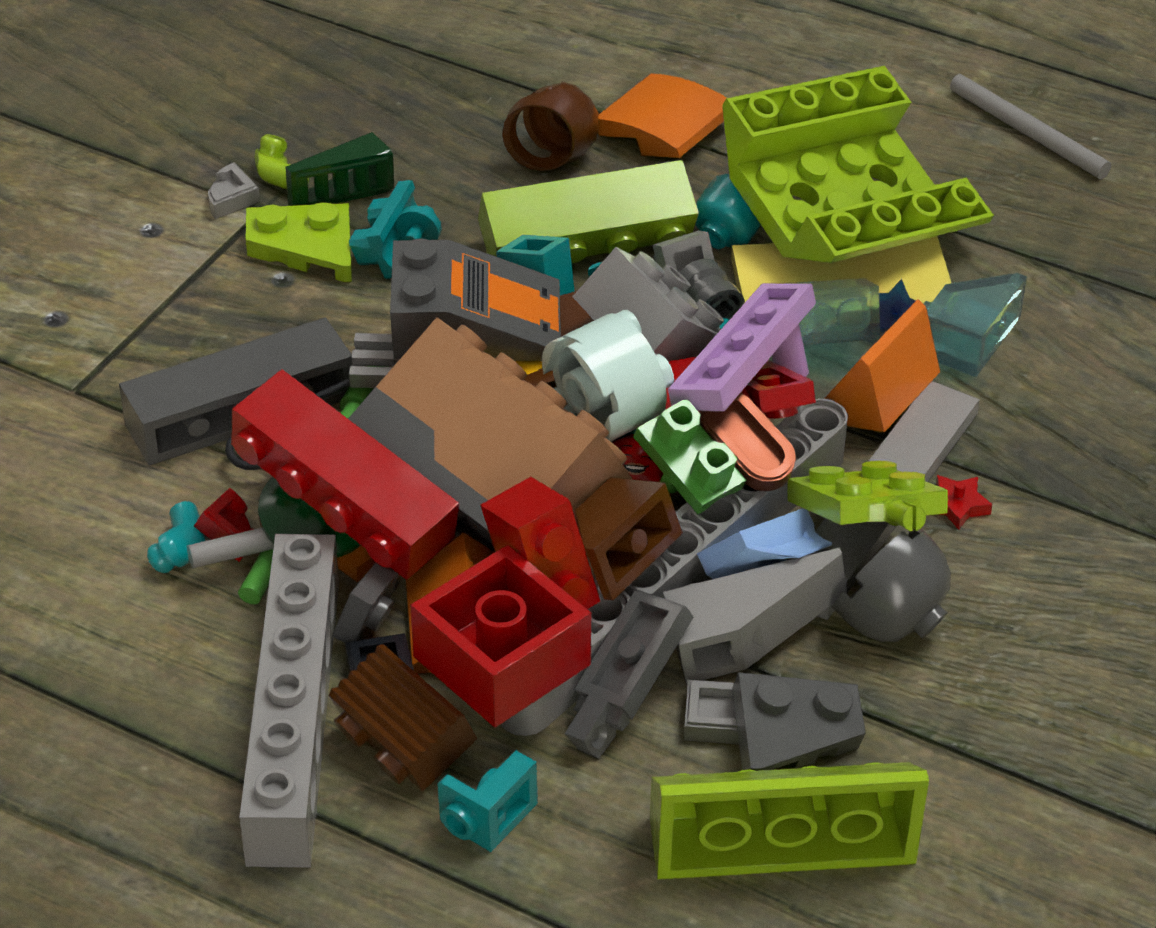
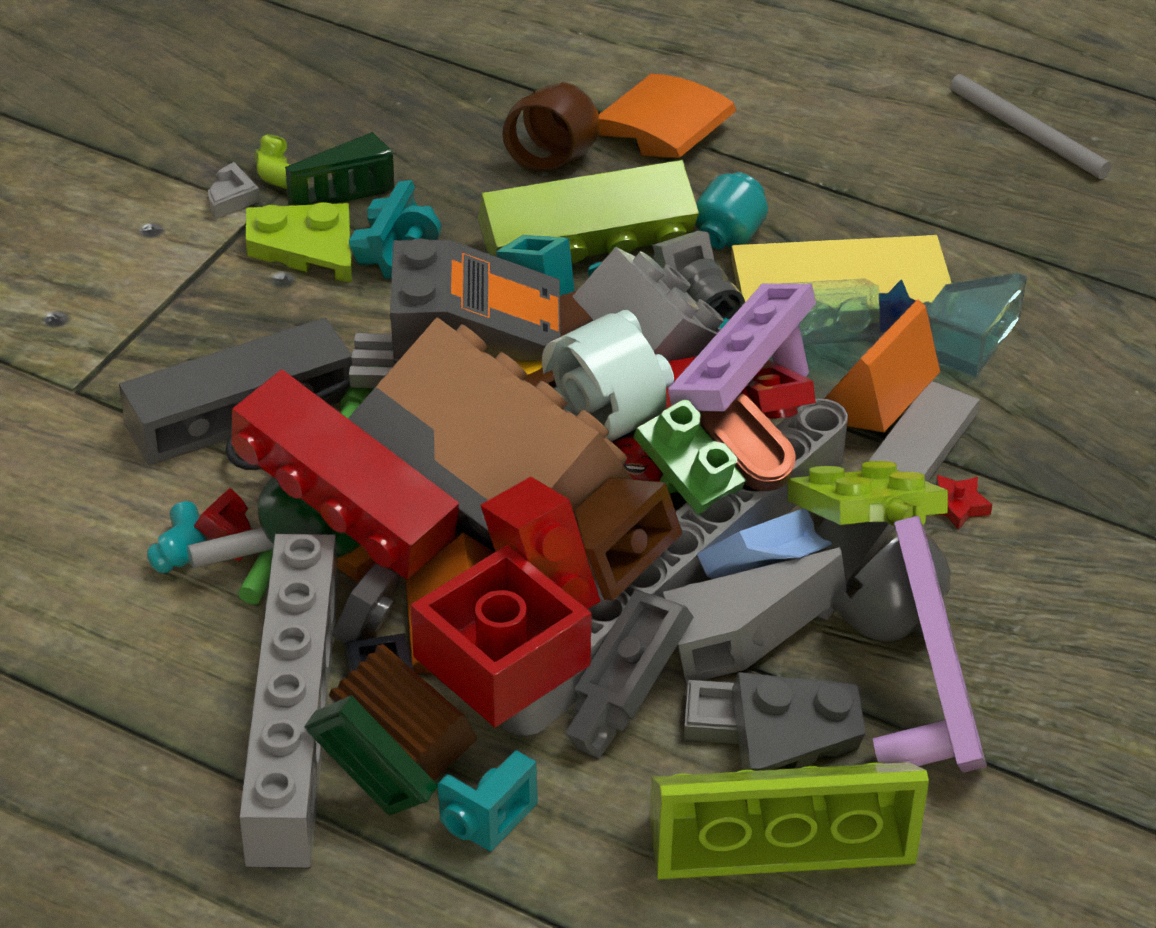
(370, 756): none -> dark green tile
(825, 147): lime slope -> none
(958, 733): none -> lavender piece

